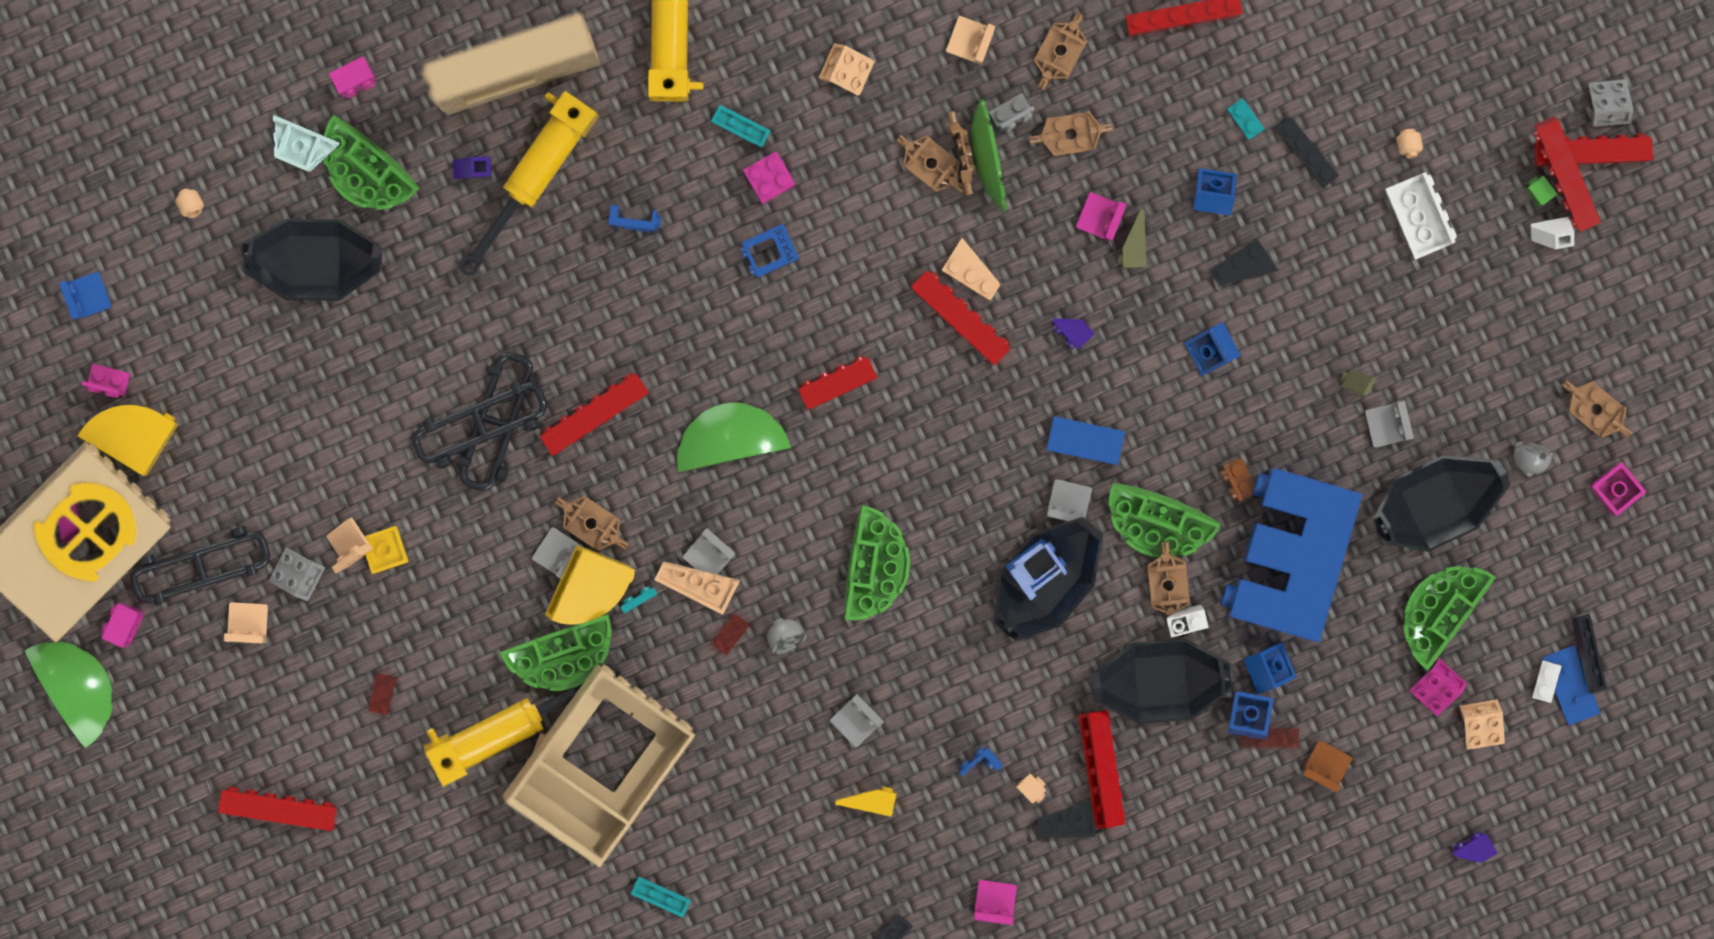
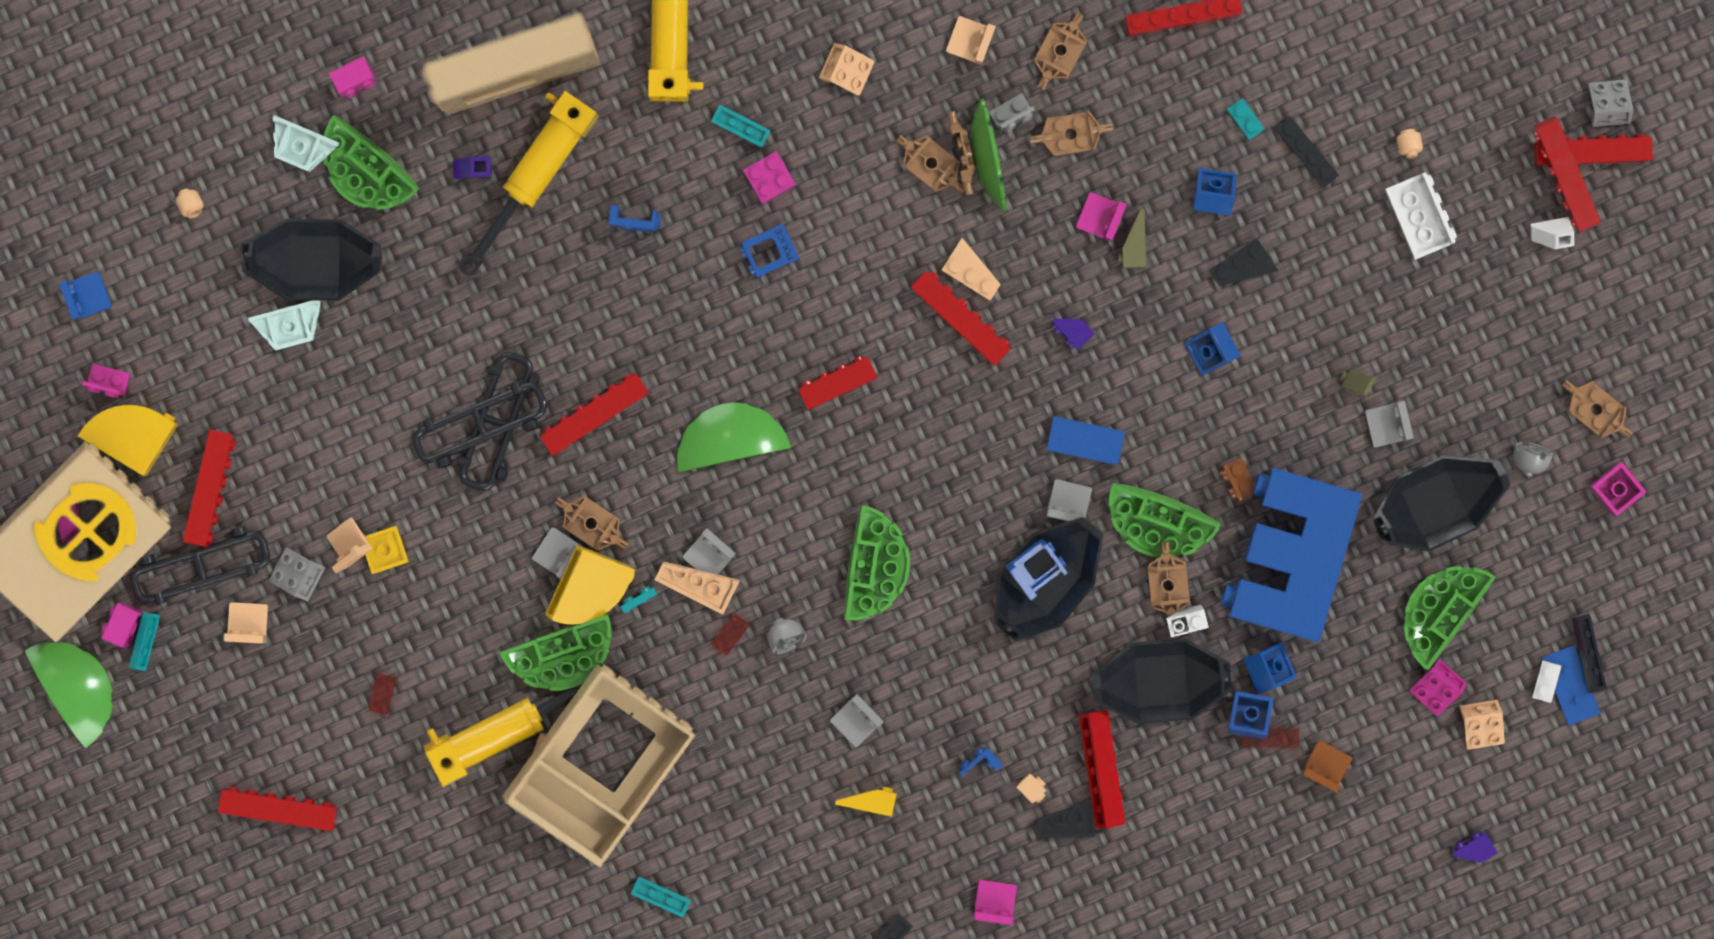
(144, 641): none -> teal plate
(209, 488): none -> red brick
(288, 325): none -> light aqua wing
(1540, 190): bright green brick -> none

